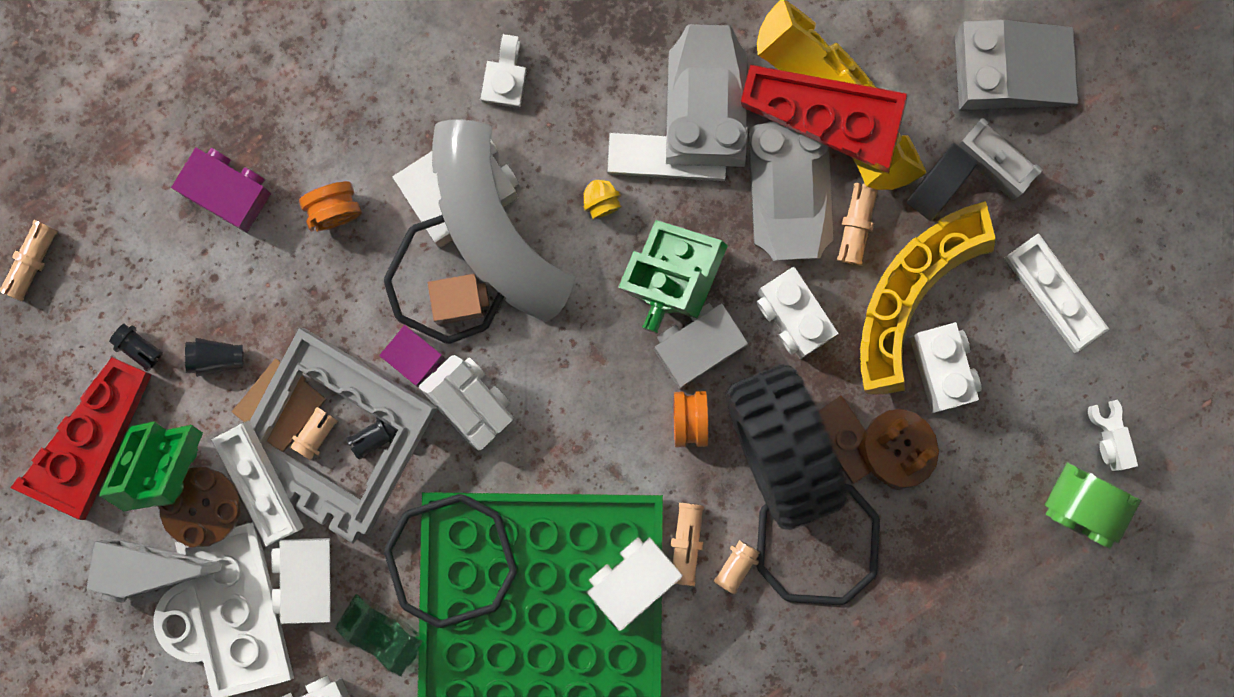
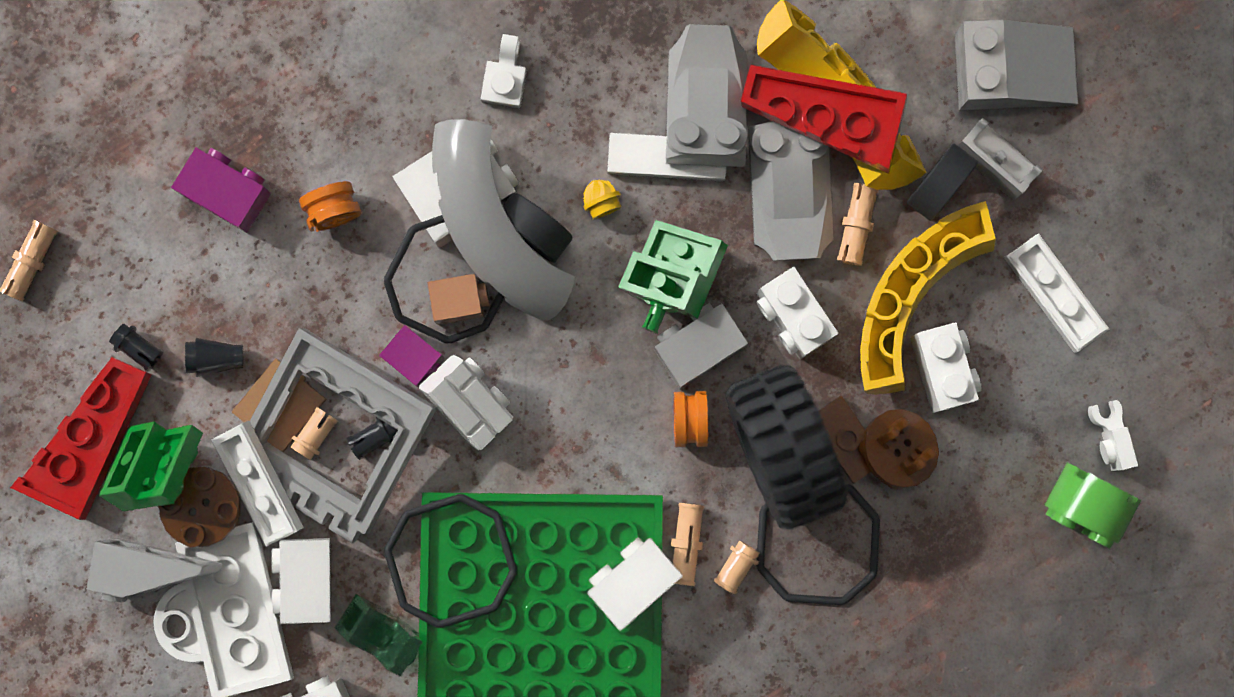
(537, 227): none -> black tyre

